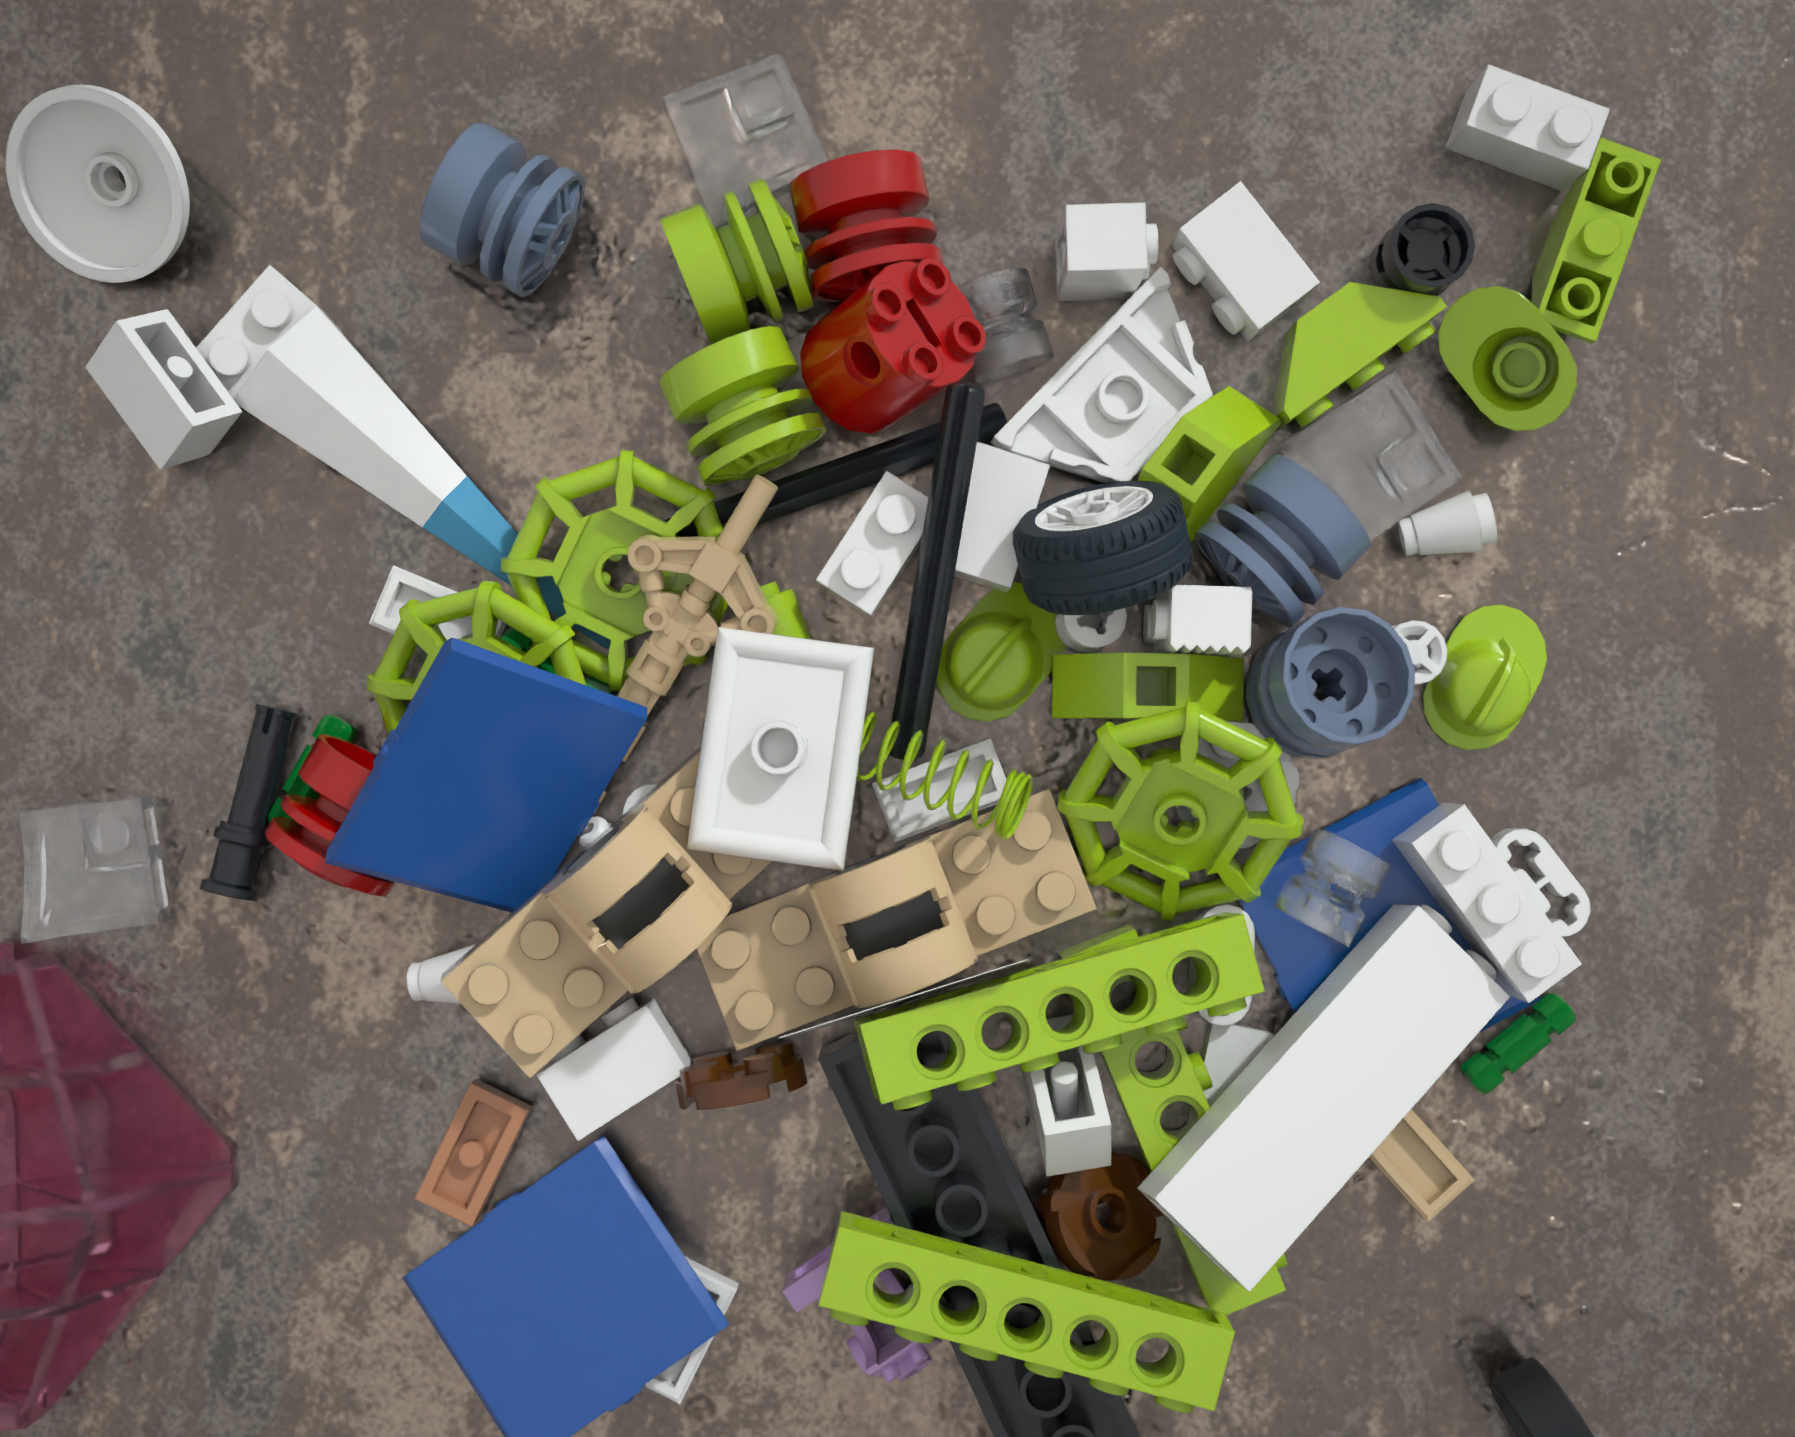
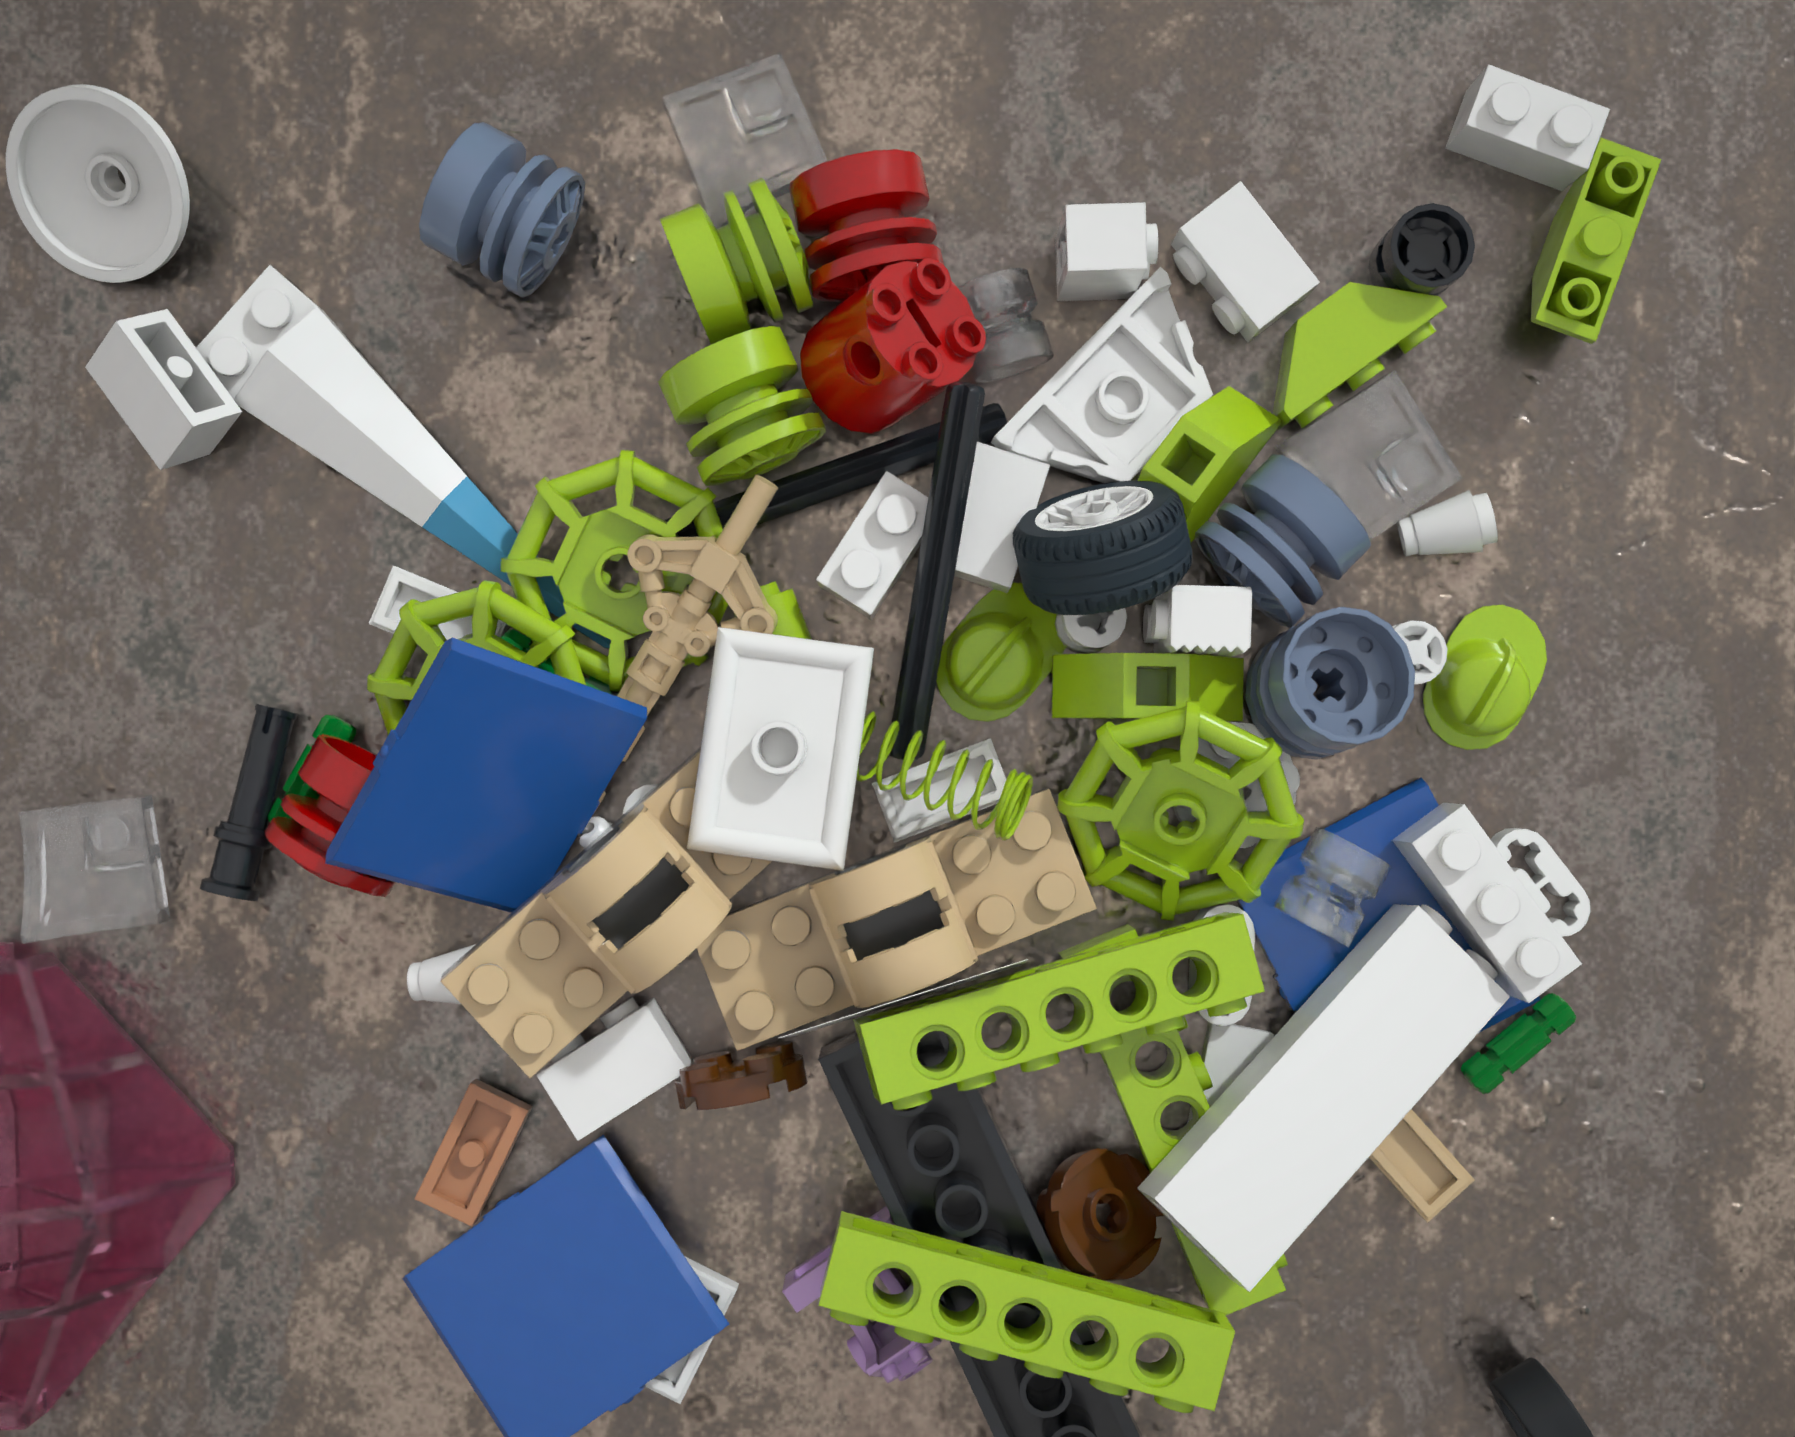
(1070, 1111): white brick -> none
(1507, 358): lime piece -> none

